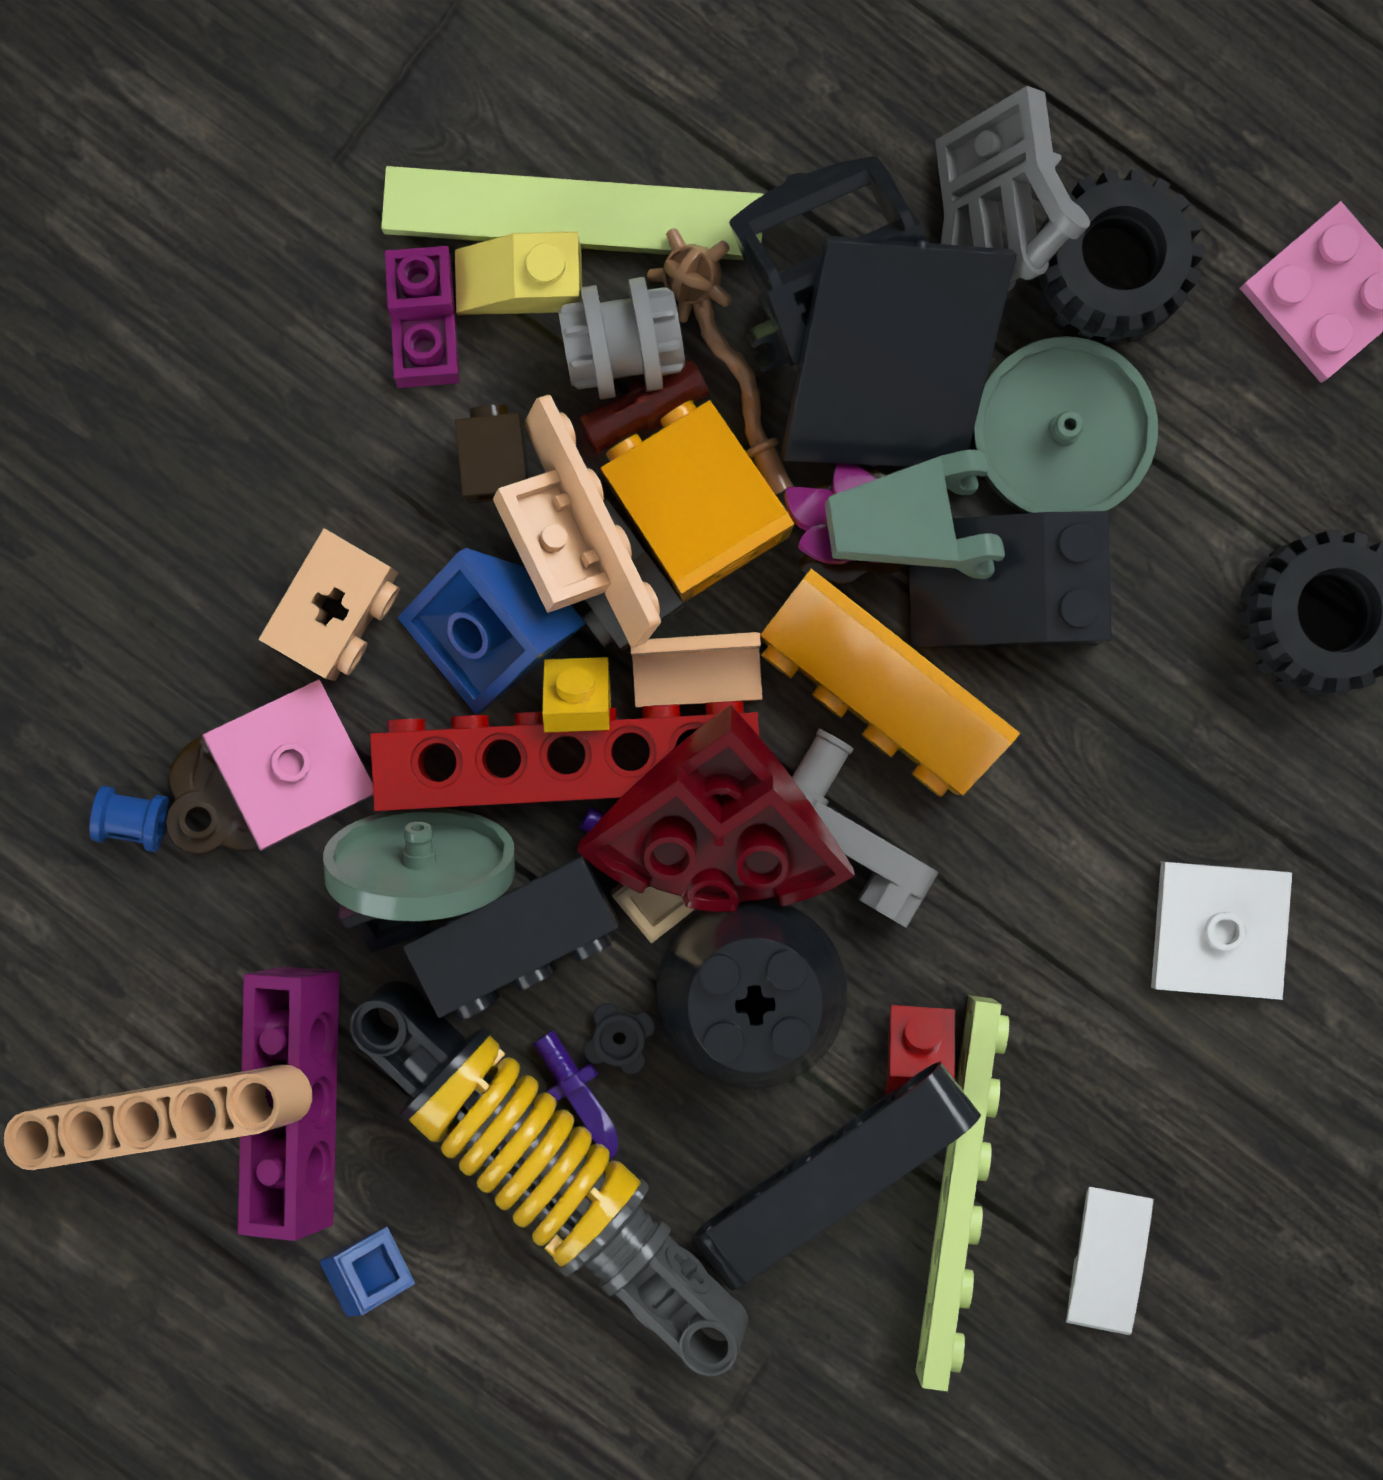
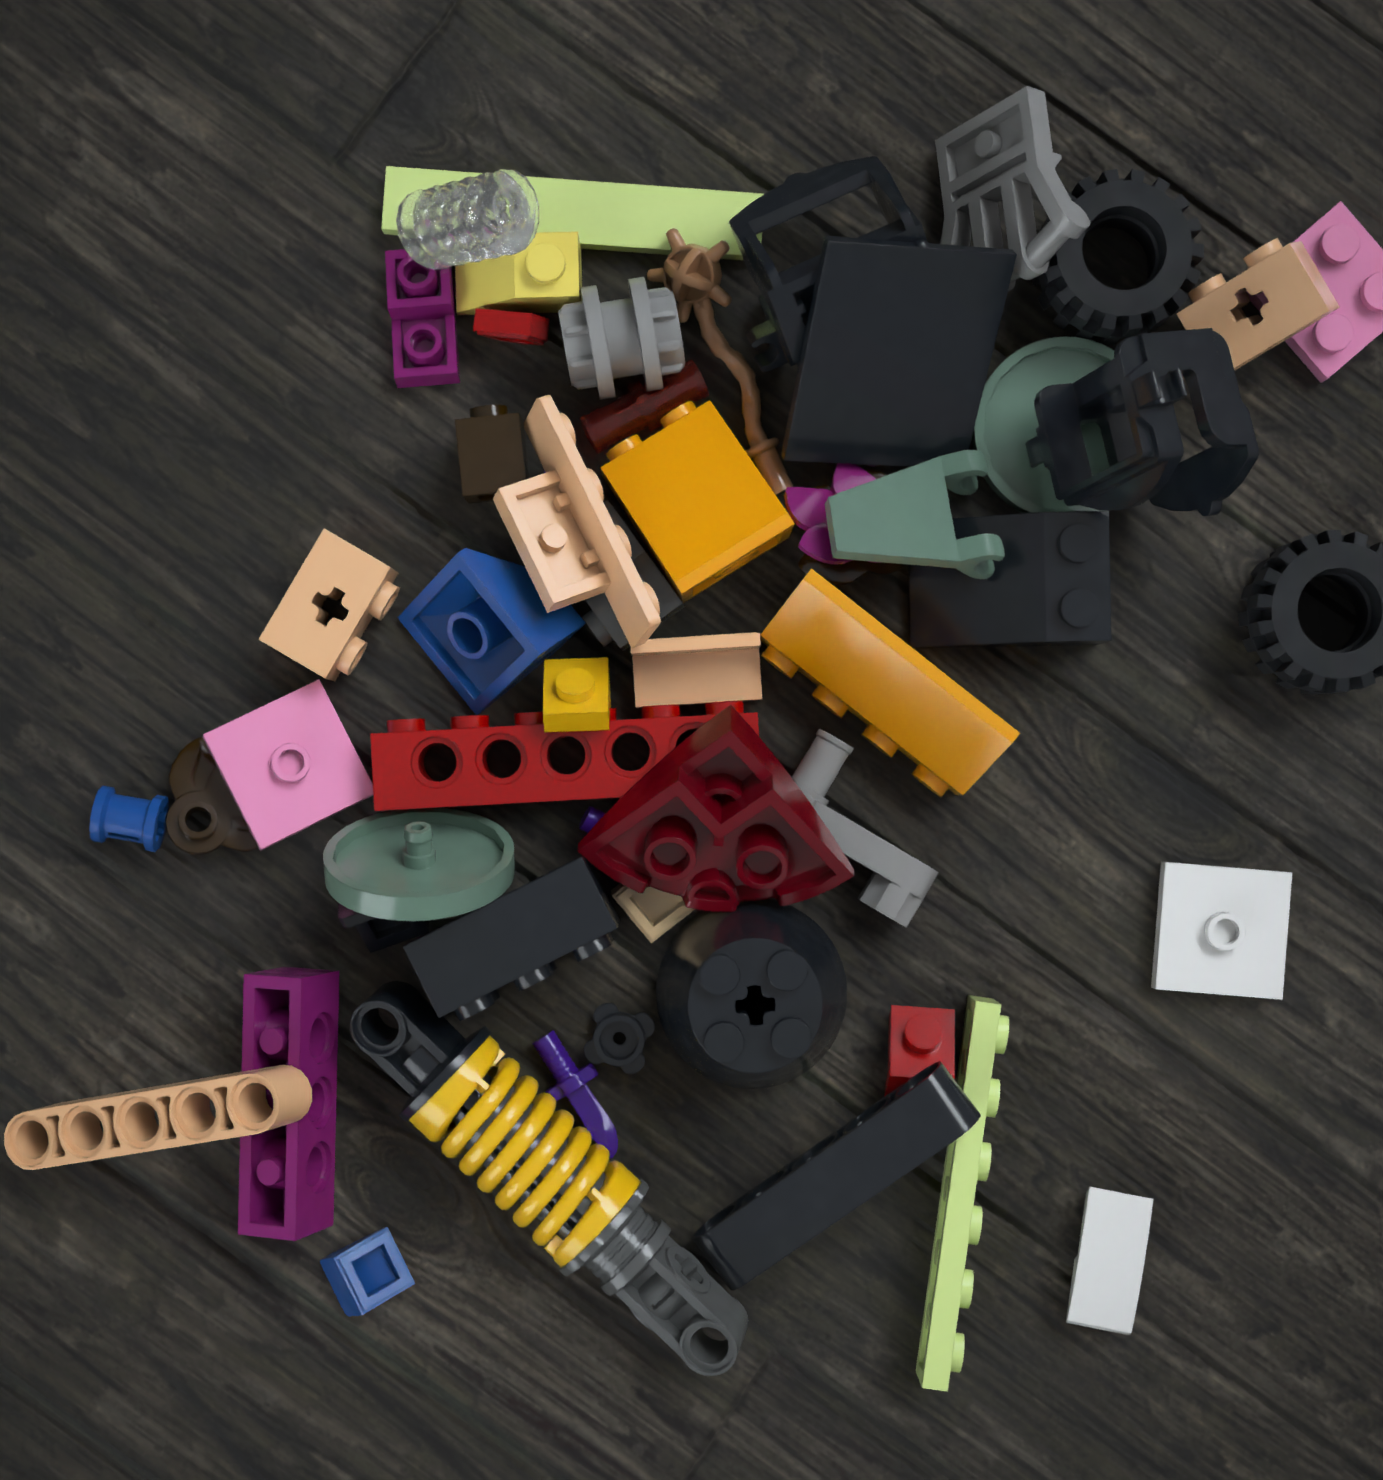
(469, 219): none -> clear piece
(511, 326): none -> red tile
(1139, 426): none -> black animal
(1294, 294): none -> light nougat brick

